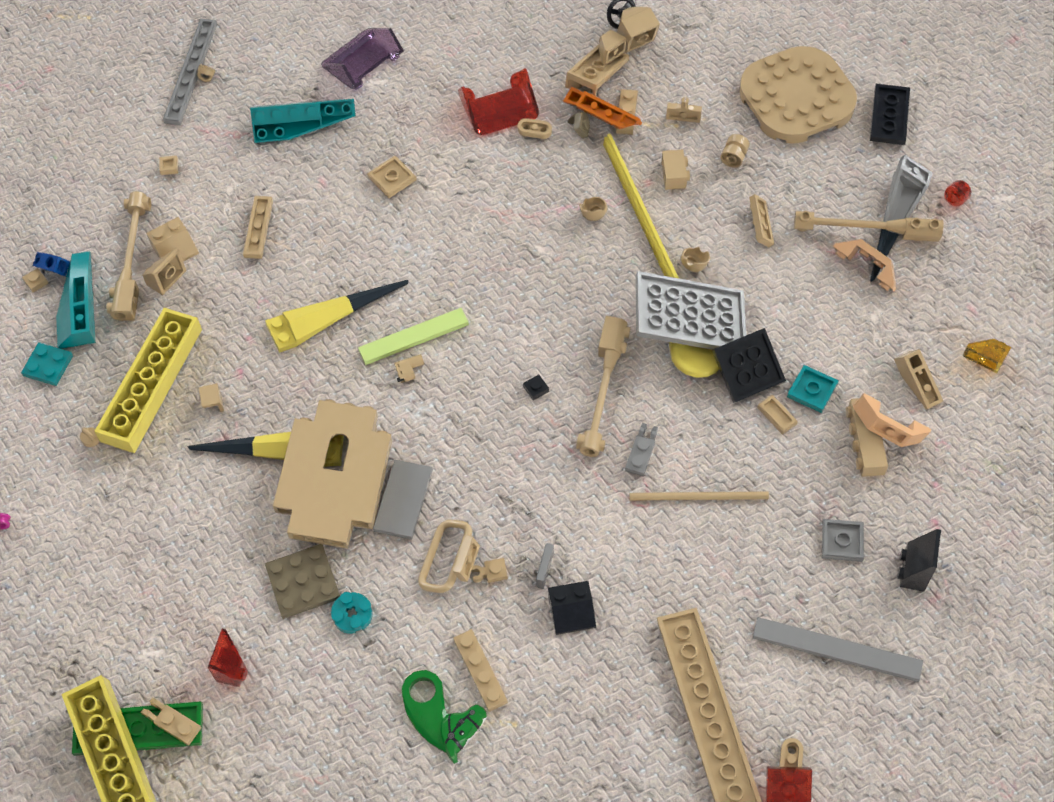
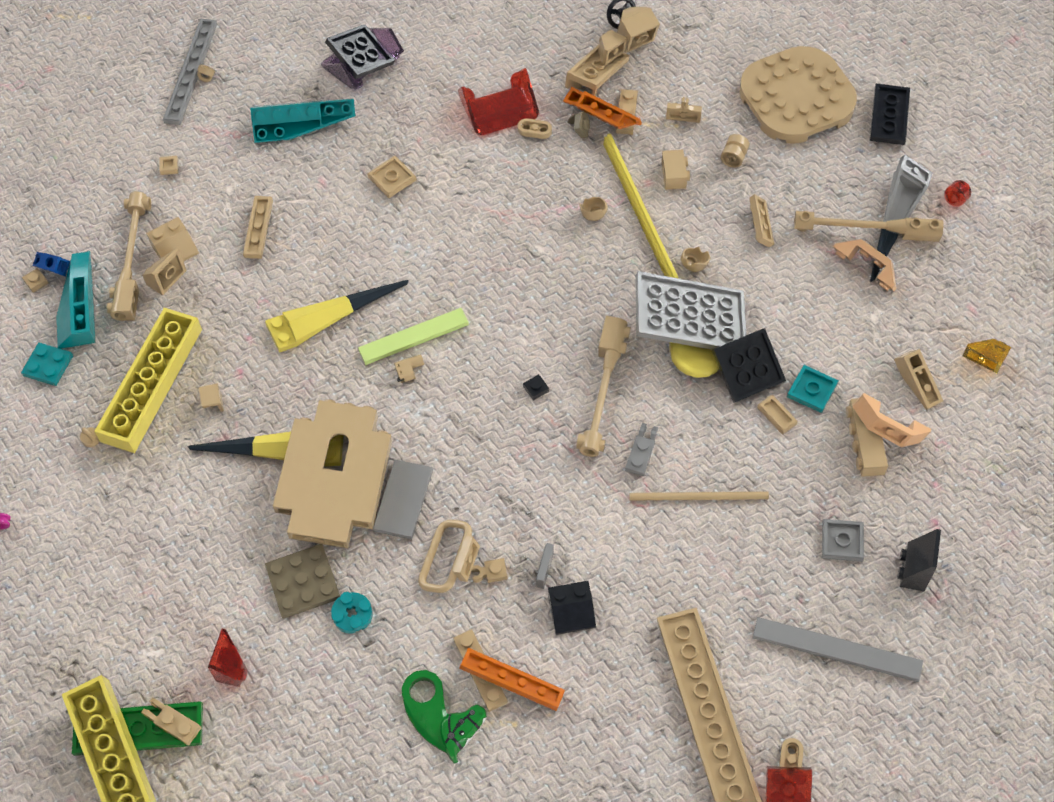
(360, 51): none -> plate
(512, 679): none -> orange plate

